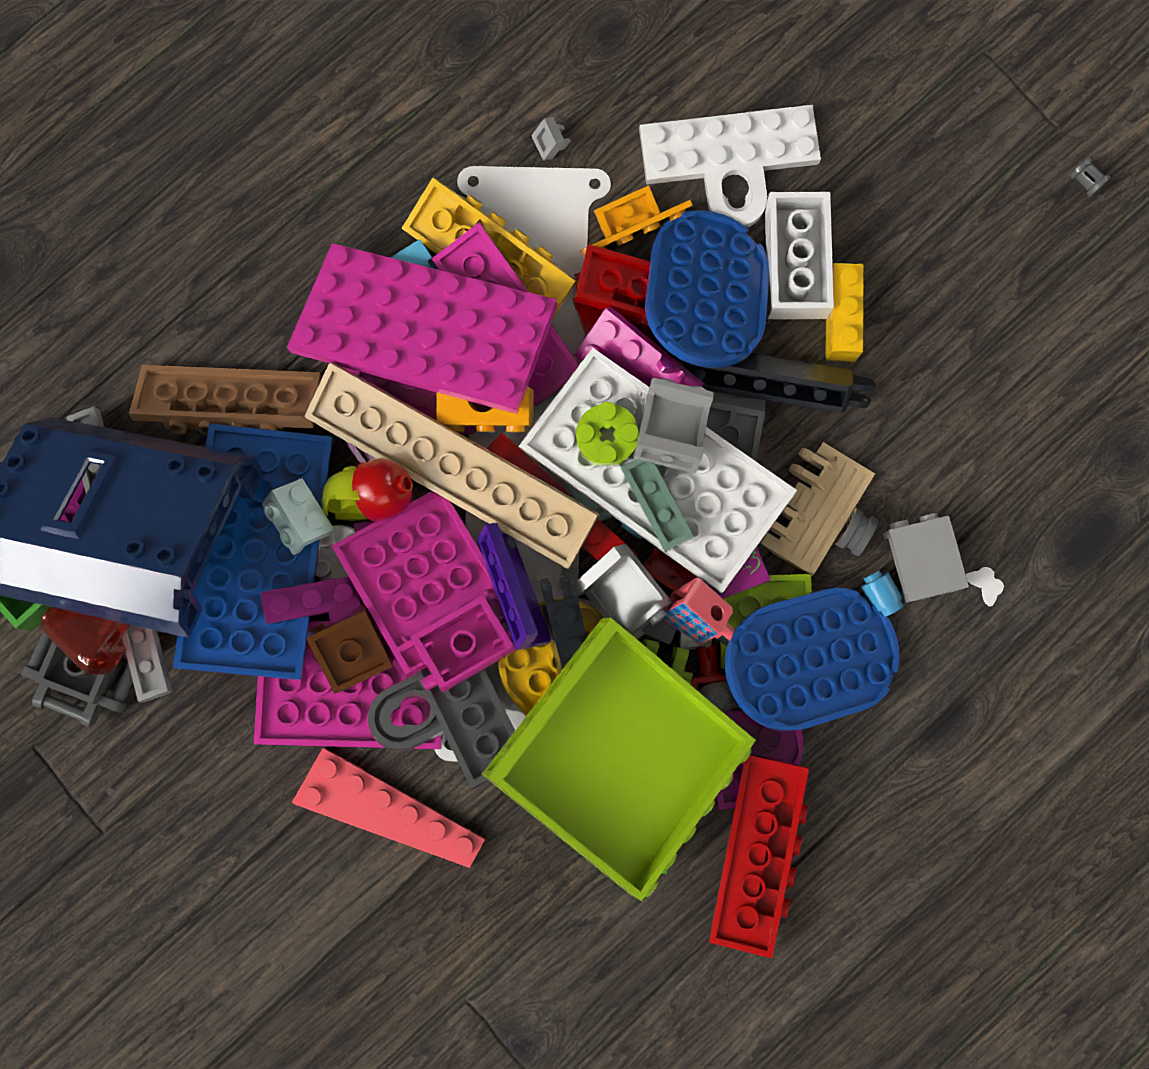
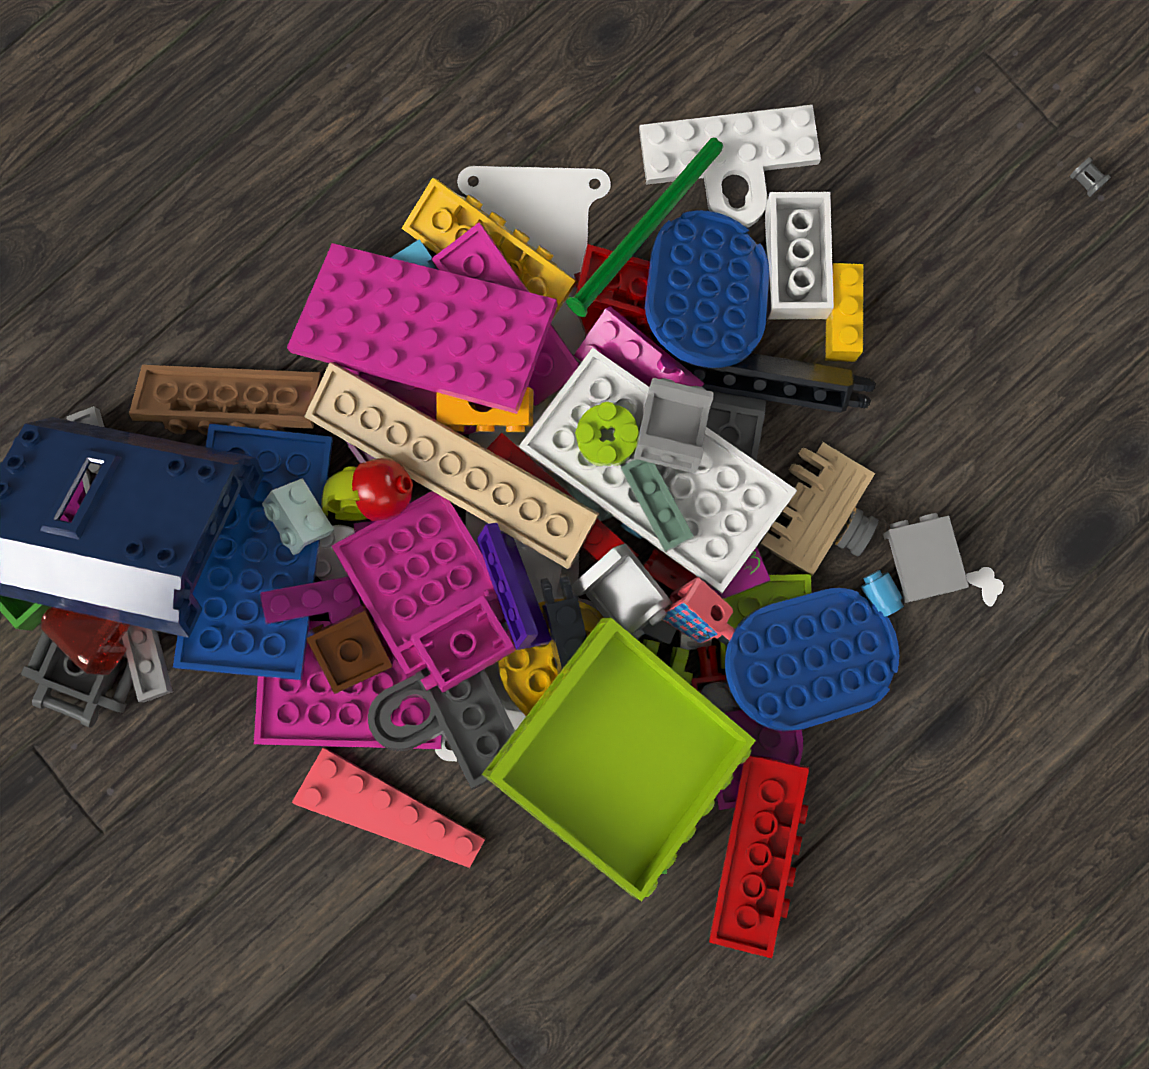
(549, 138): light grey tile -> none
(631, 214): light orange bracket -> none
(644, 228): none -> green axle

